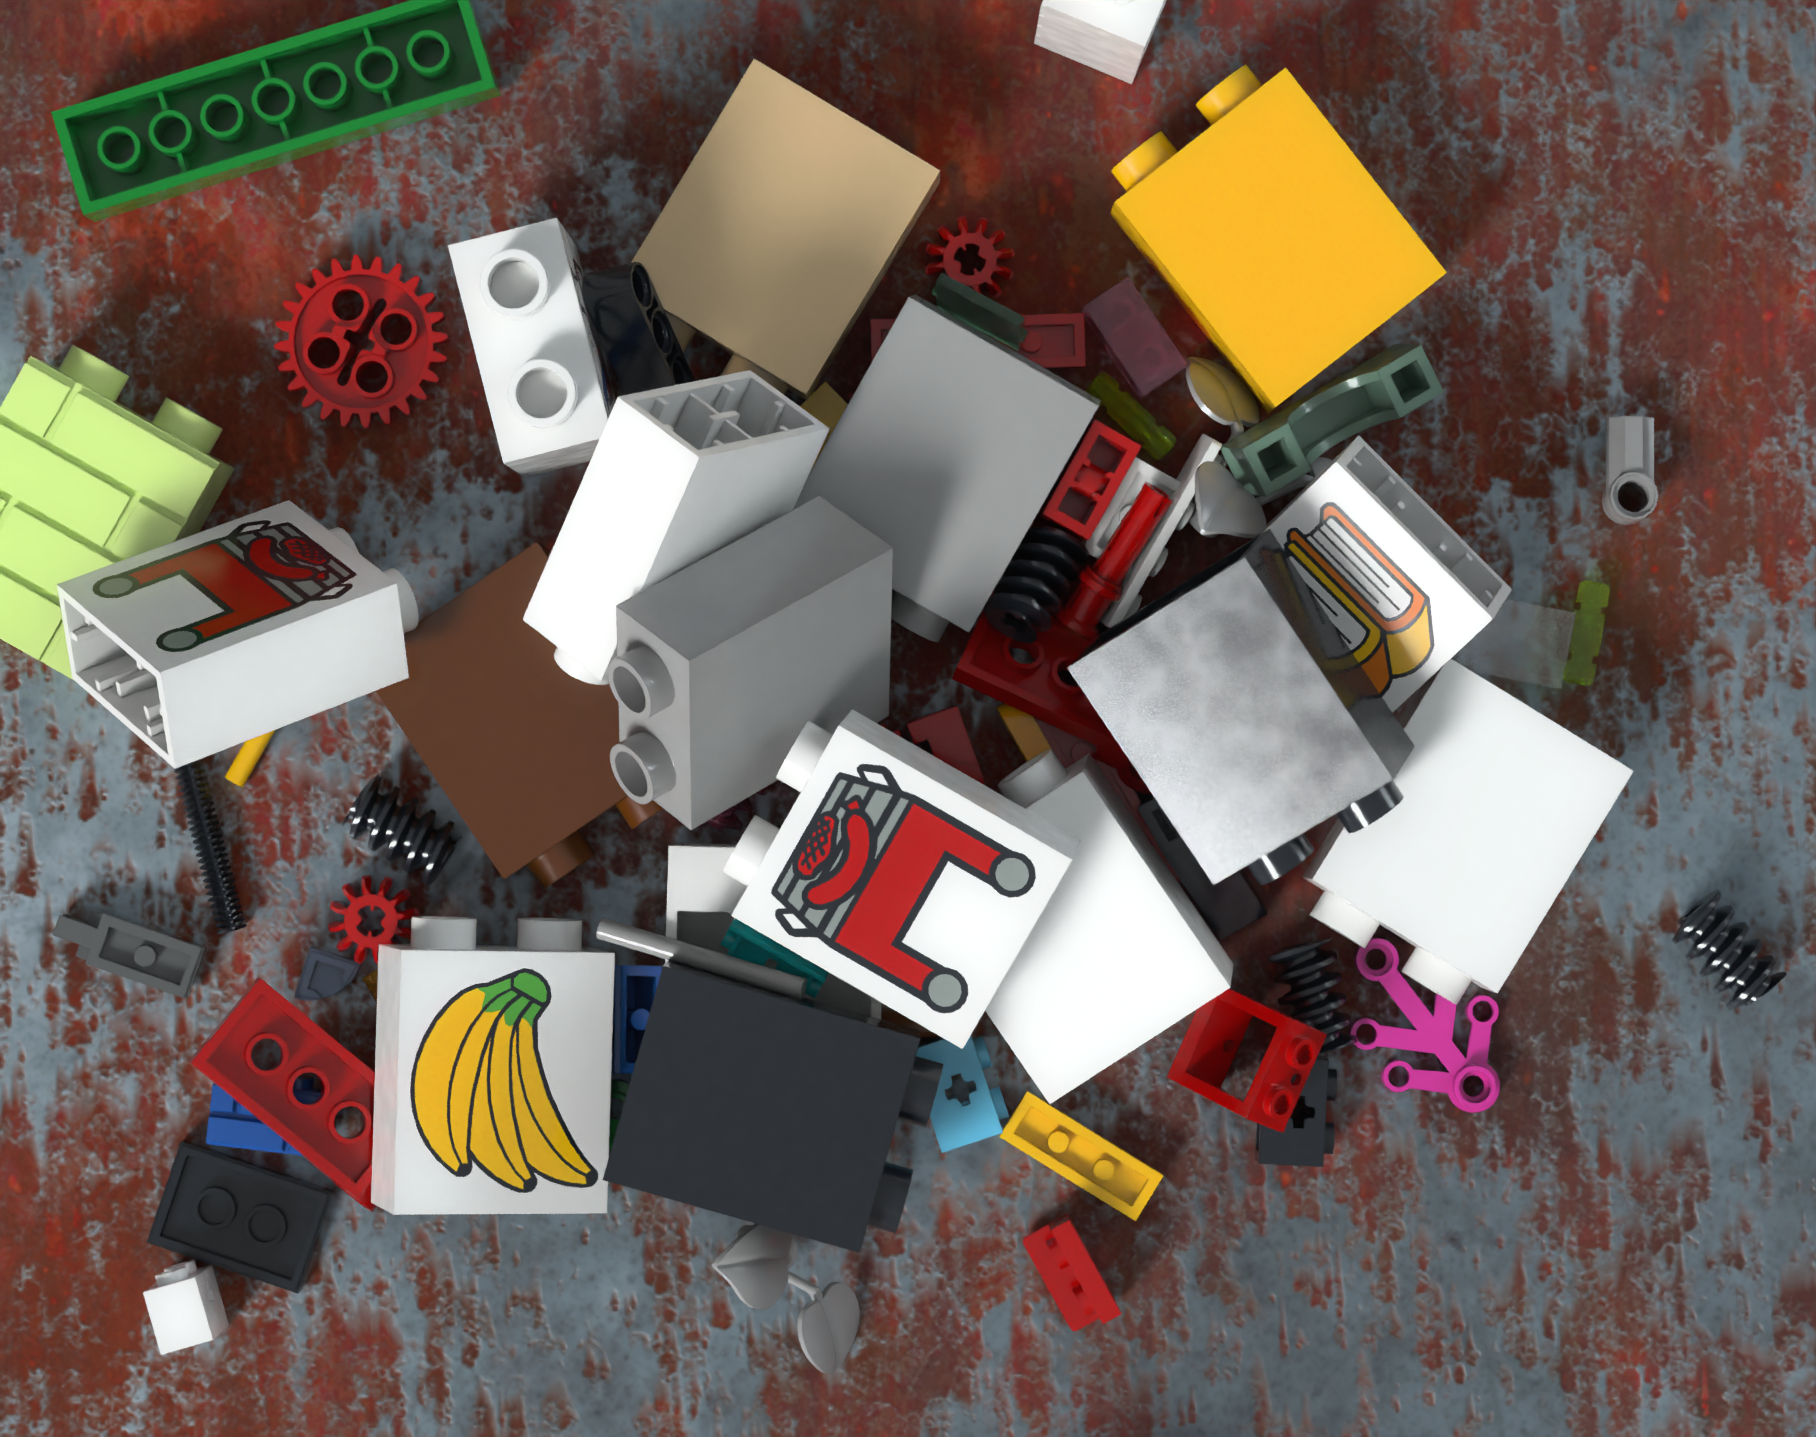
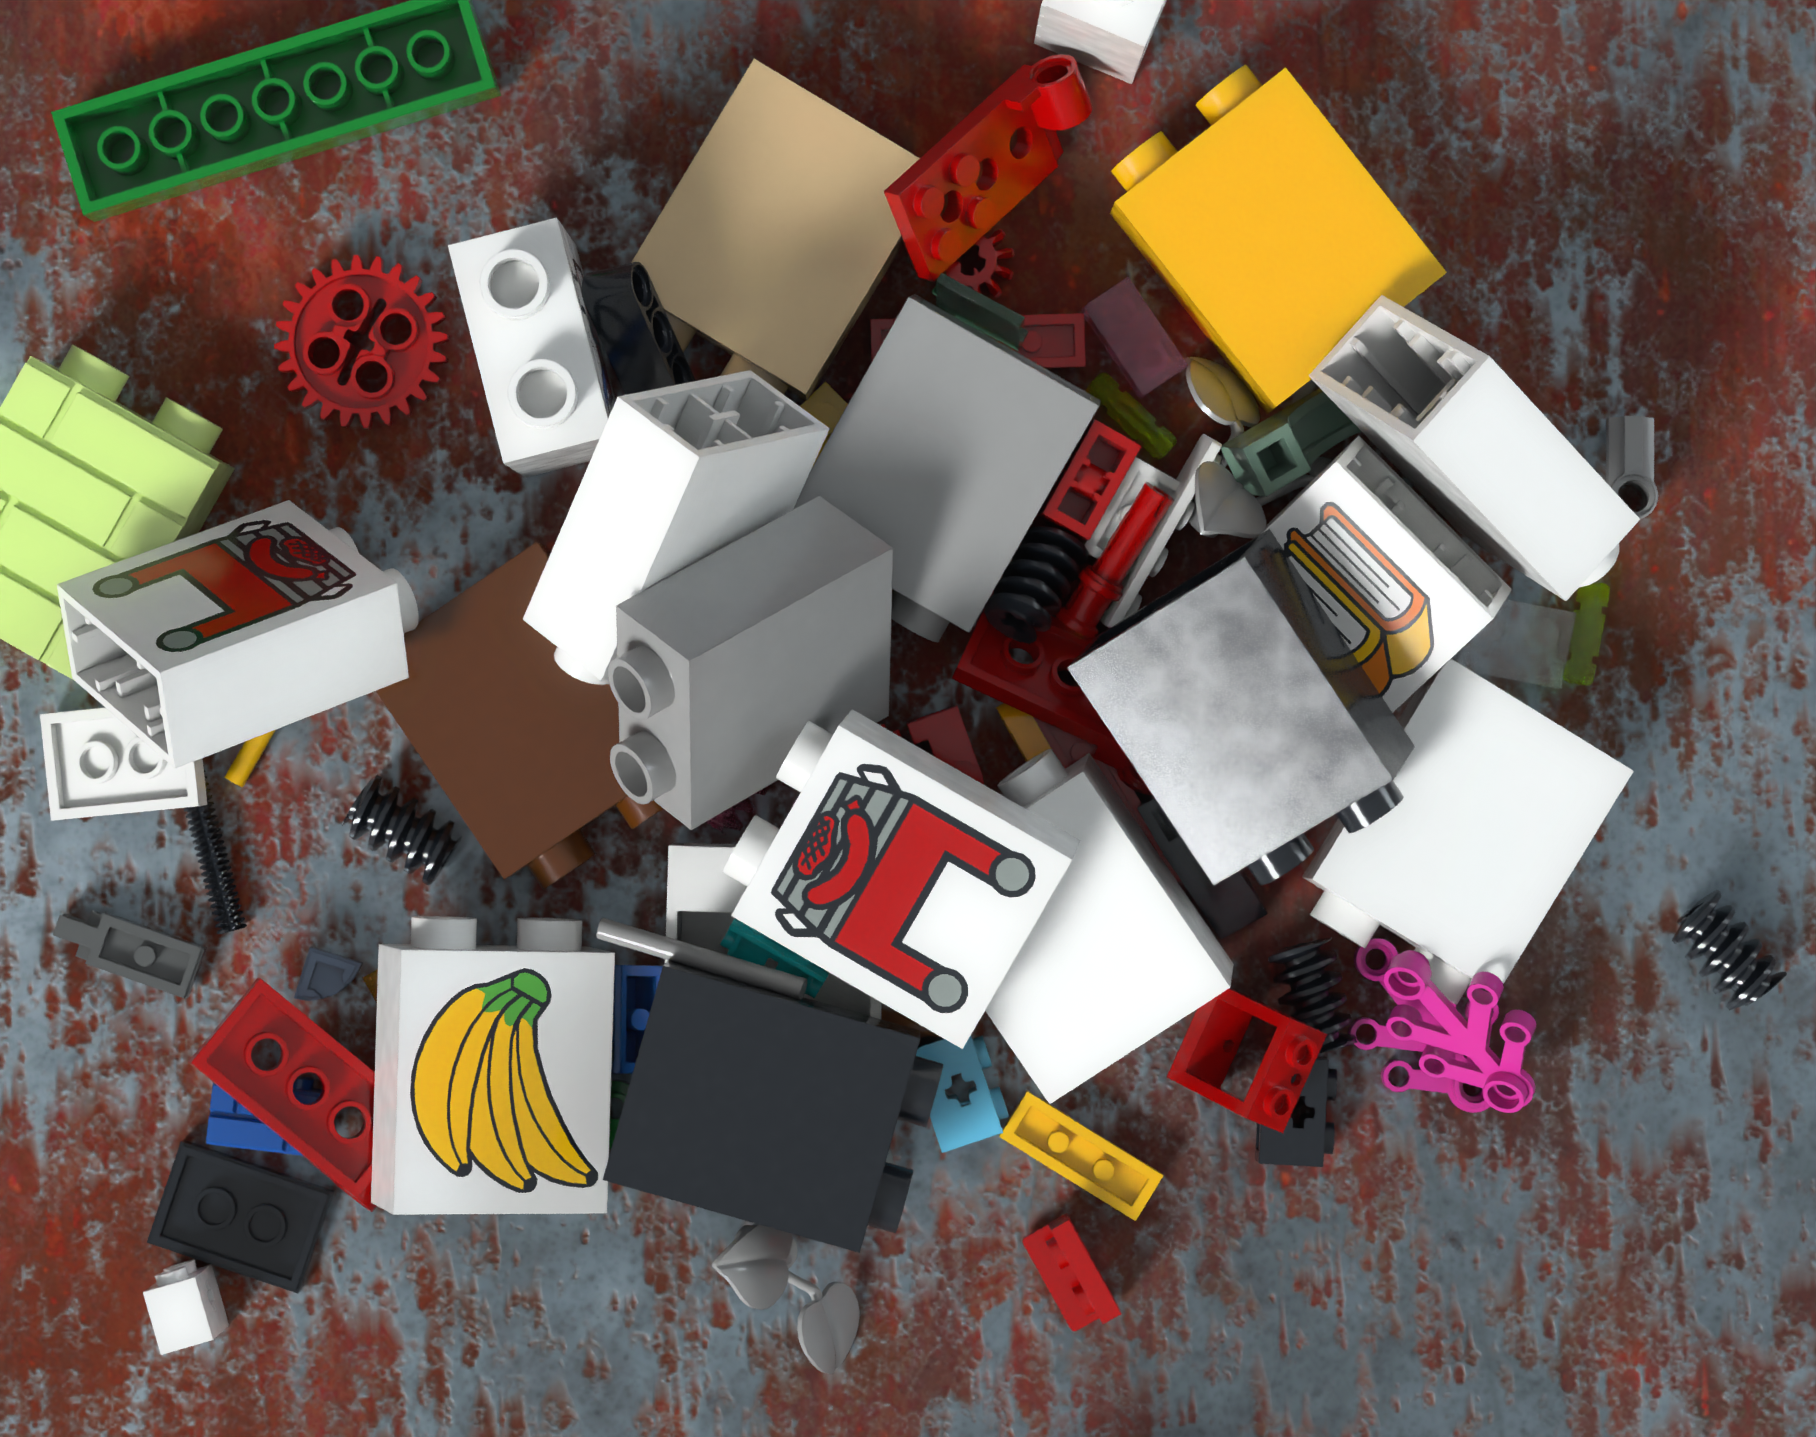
(107, 770): none -> white plate
(356, 916): red gear -> none
(1032, 102): none -> red hinge
(1476, 447): none -> white brick
(1503, 1081): none -> dark pink plant

